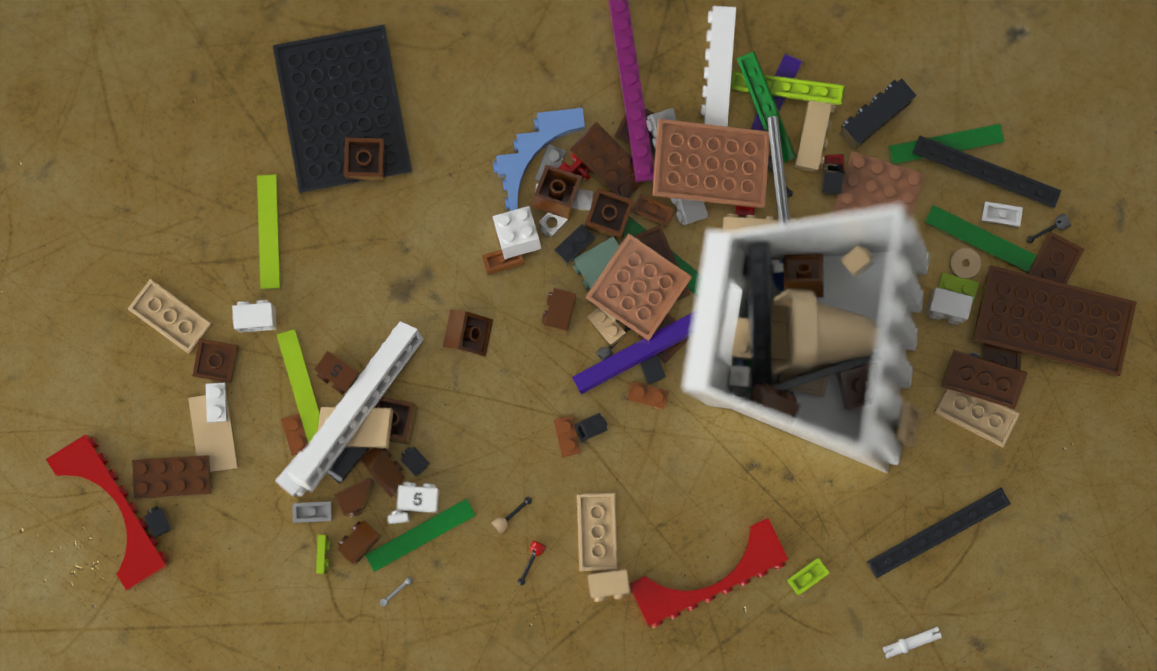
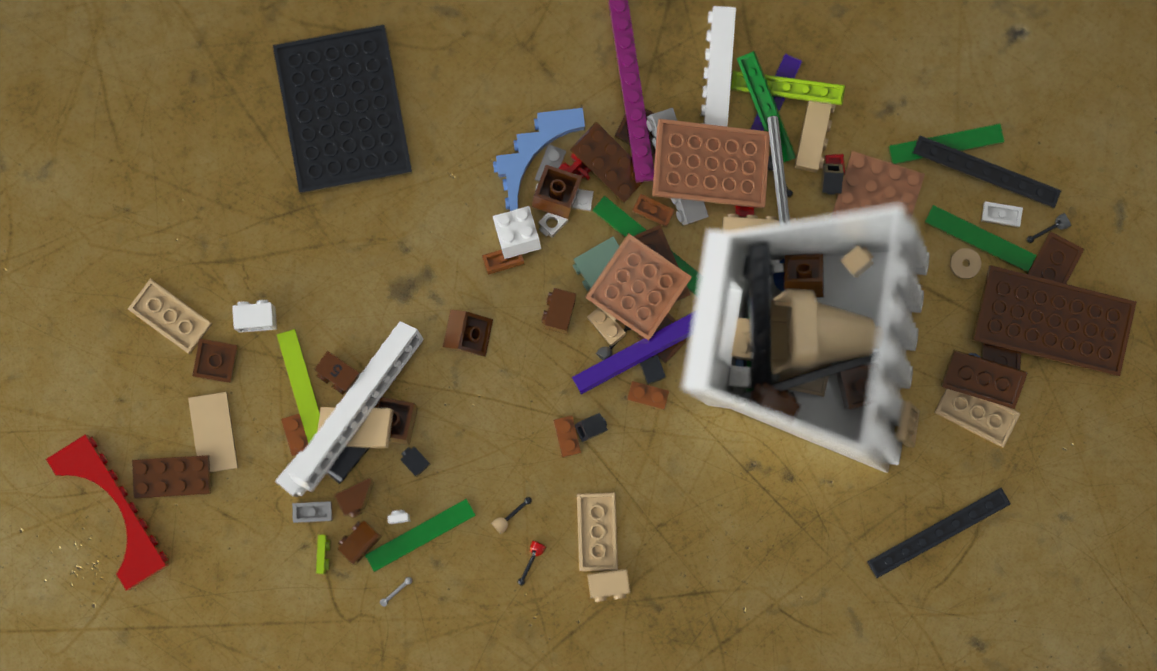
(158, 521): black brick -> none
(216, 402): white plate -> none
(268, 232): lime tile -> none
(364, 158): reddish brown brick -> none
(383, 469): reddish brown slope -> none
(418, 498): white brick -> none
(574, 244): black brick -> none
(609, 213): reddish brown brick -> none
(761, 554): red arch -> none
(808, 576): lime plate -> none
(876, 115): black brick -> none
(911, 642): white pin -> none
(949, 306): white brick -> none
(958, 285): lime plate -> none

